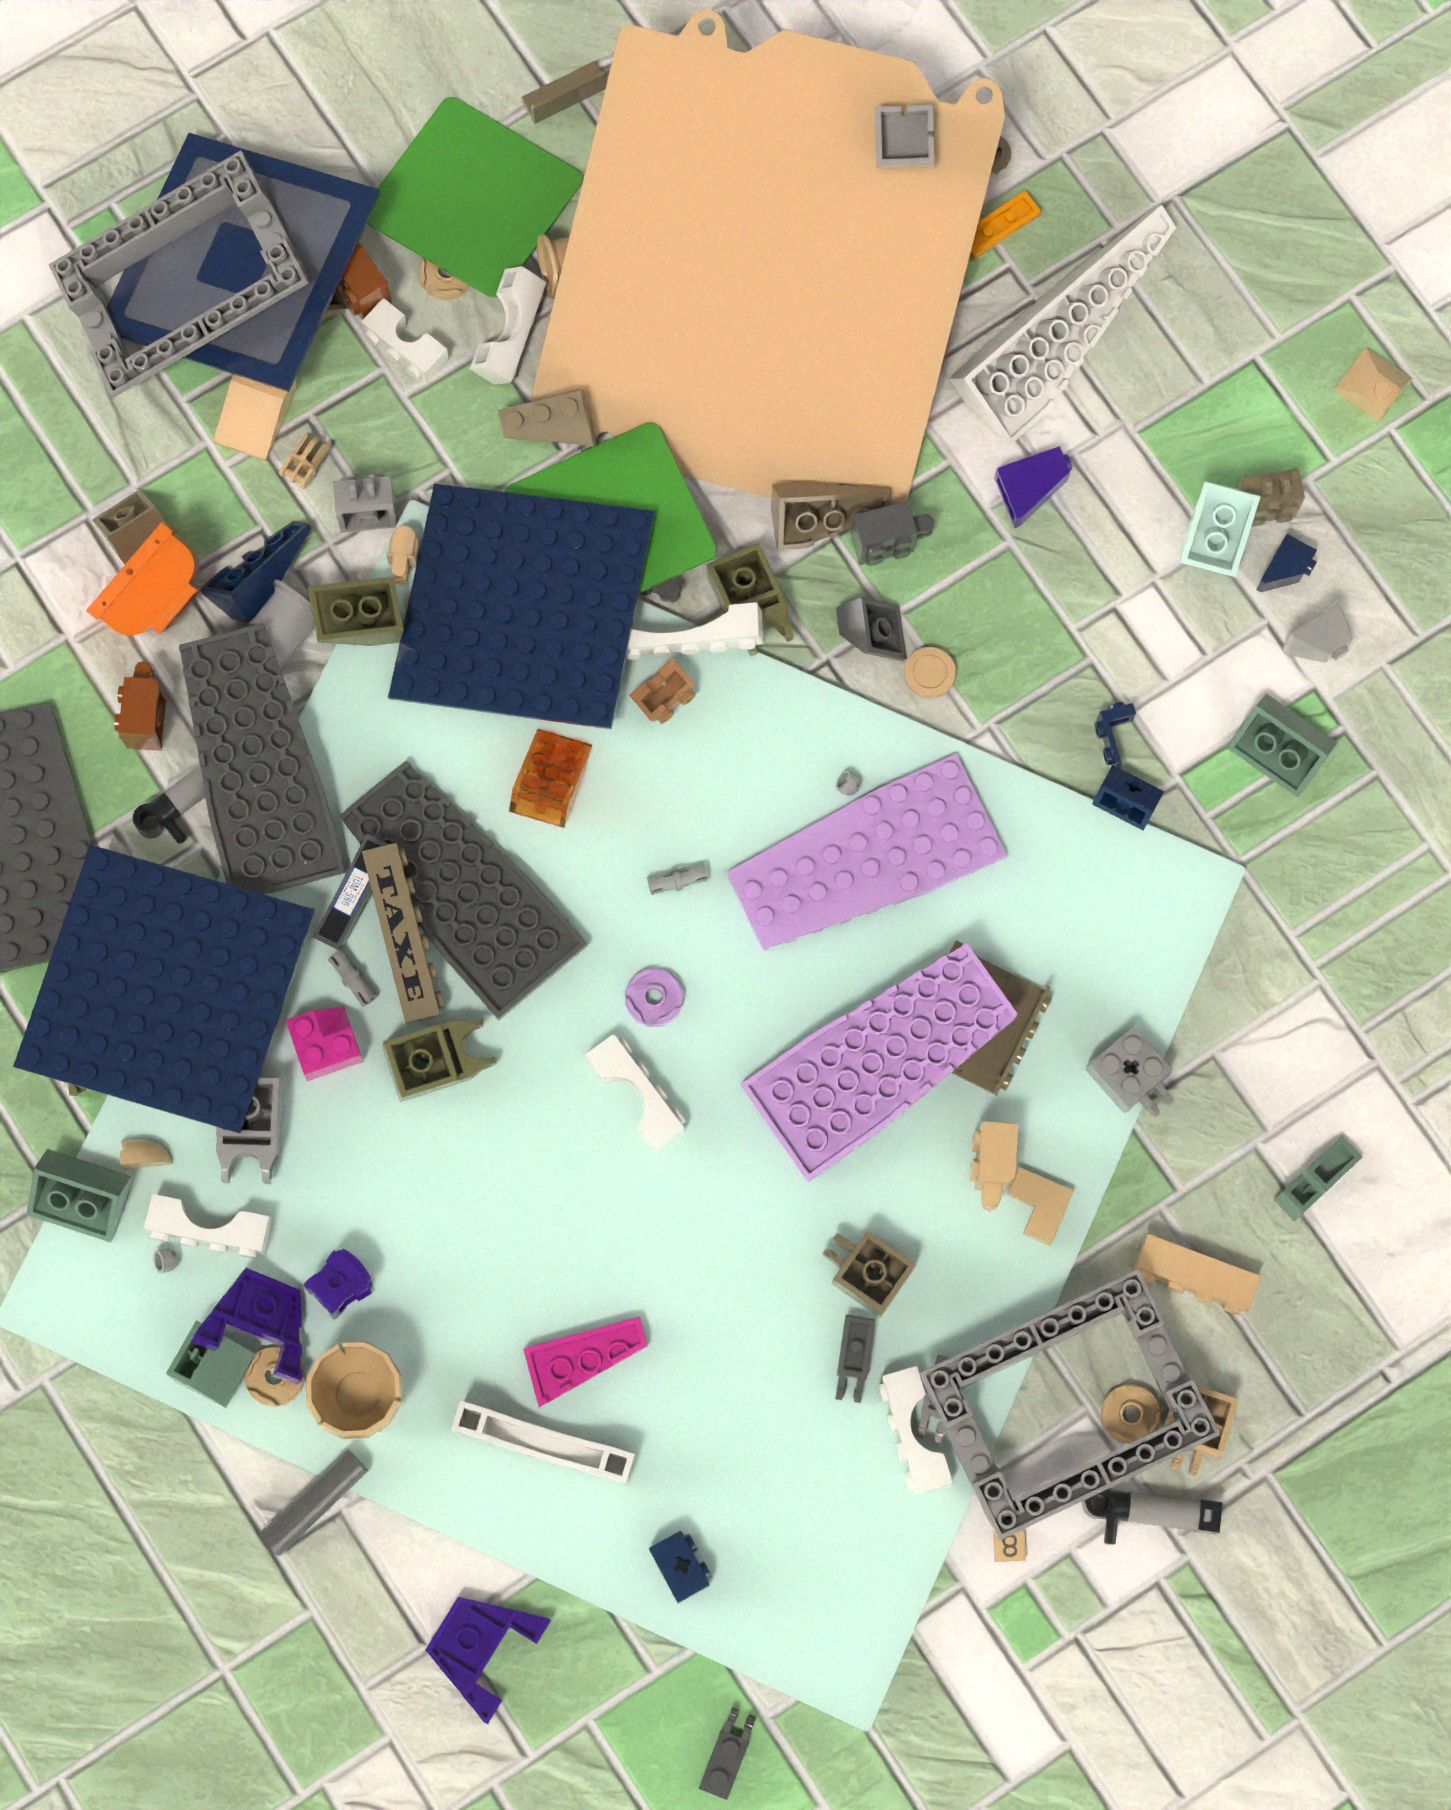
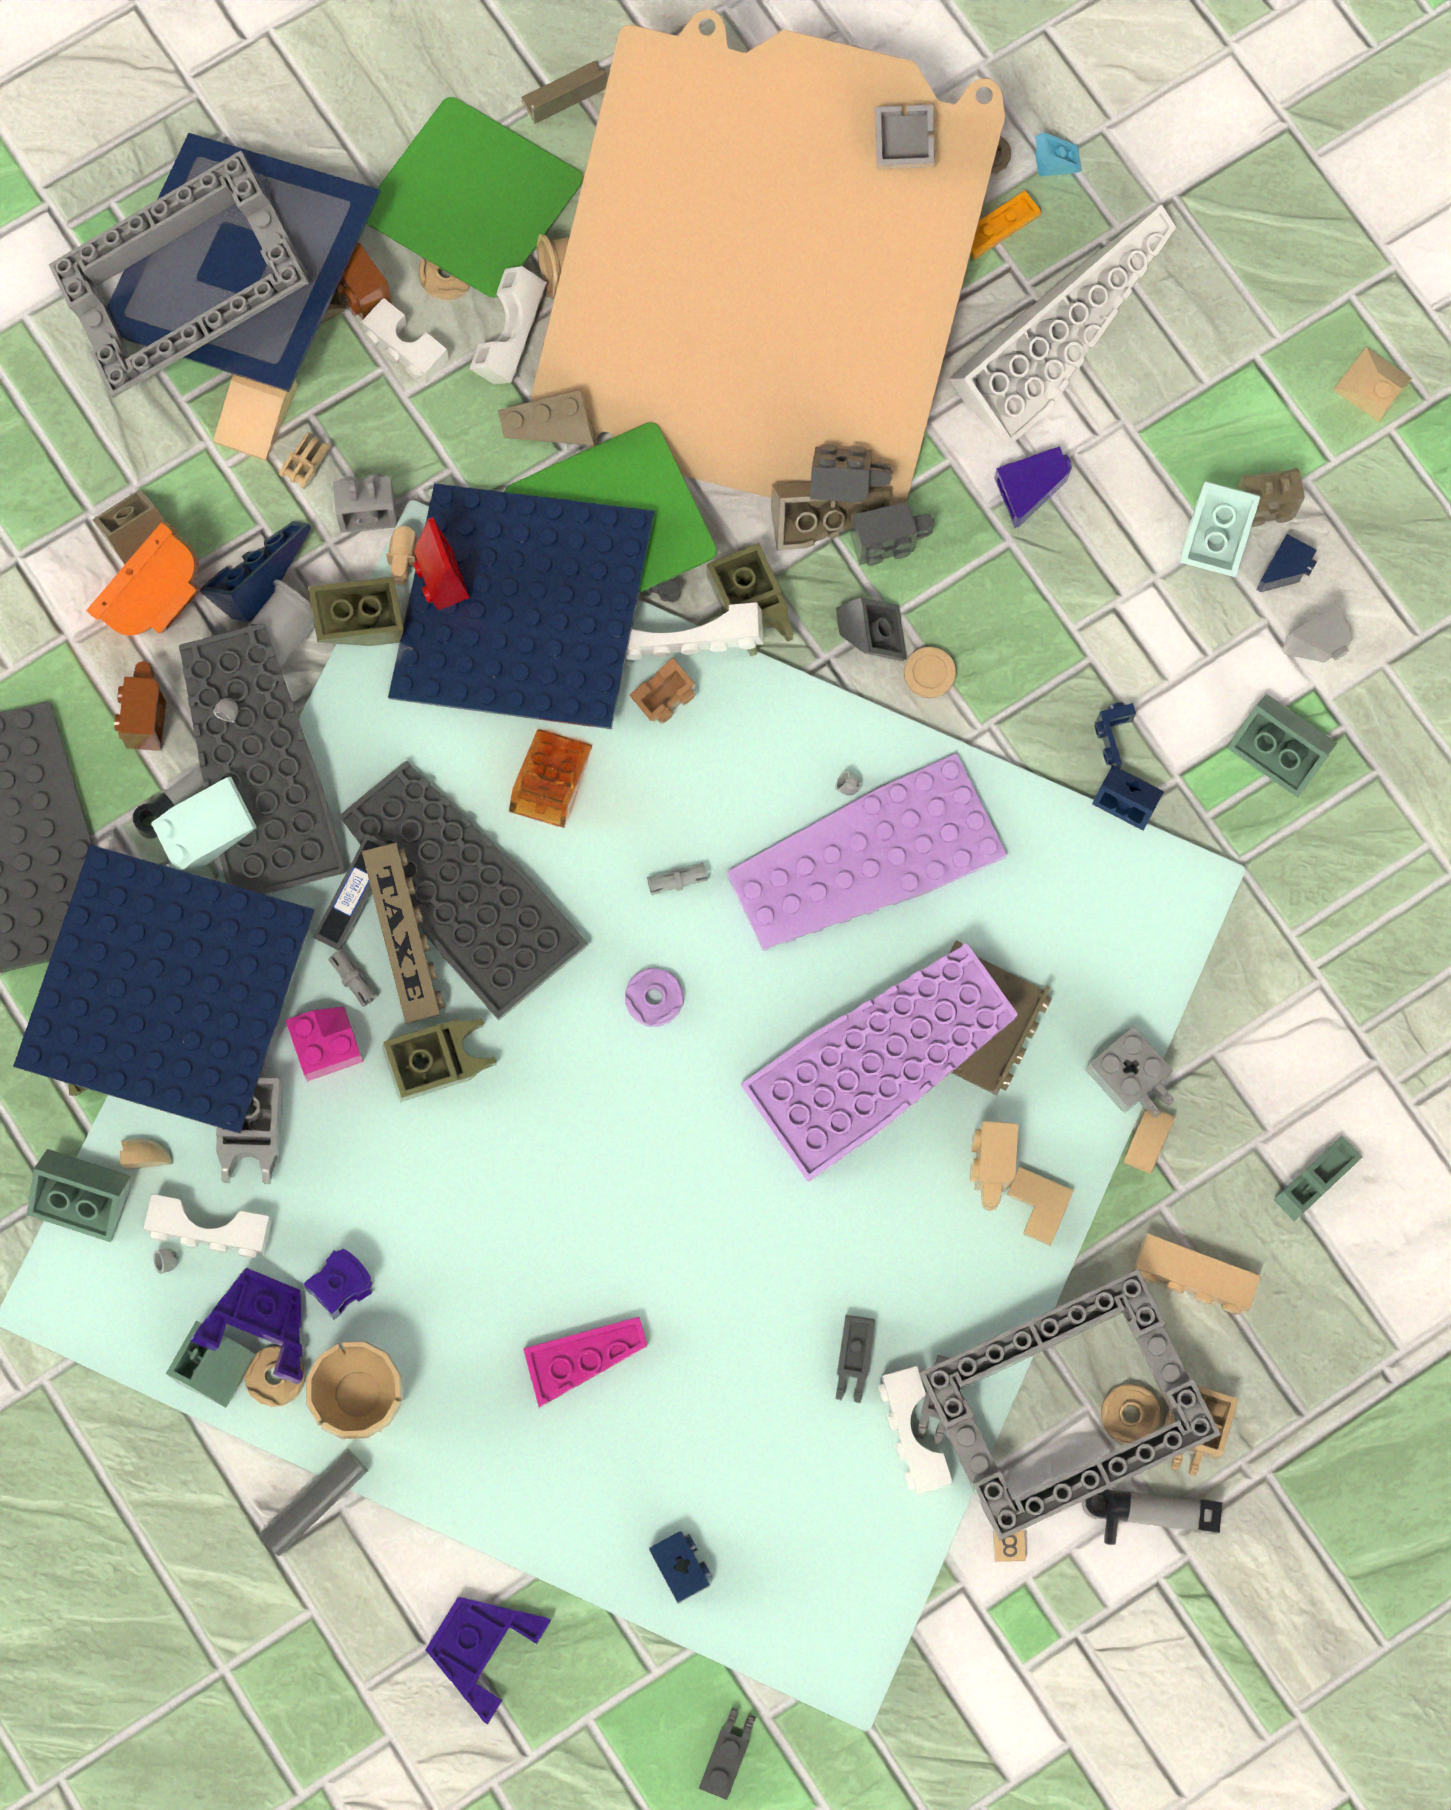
(204, 826): none -> light aqua slope
(226, 710): none -> light grey hinge
(438, 568): none -> red slope
(543, 1443): white arch -> none
(613, 1063): white arch -> none
(846, 473): none -> dark grey hinge
(870, 1254): dark tan hinge -> none
(1056, 156): none -> medium azure slope
(1149, 1141): none -> tan slope

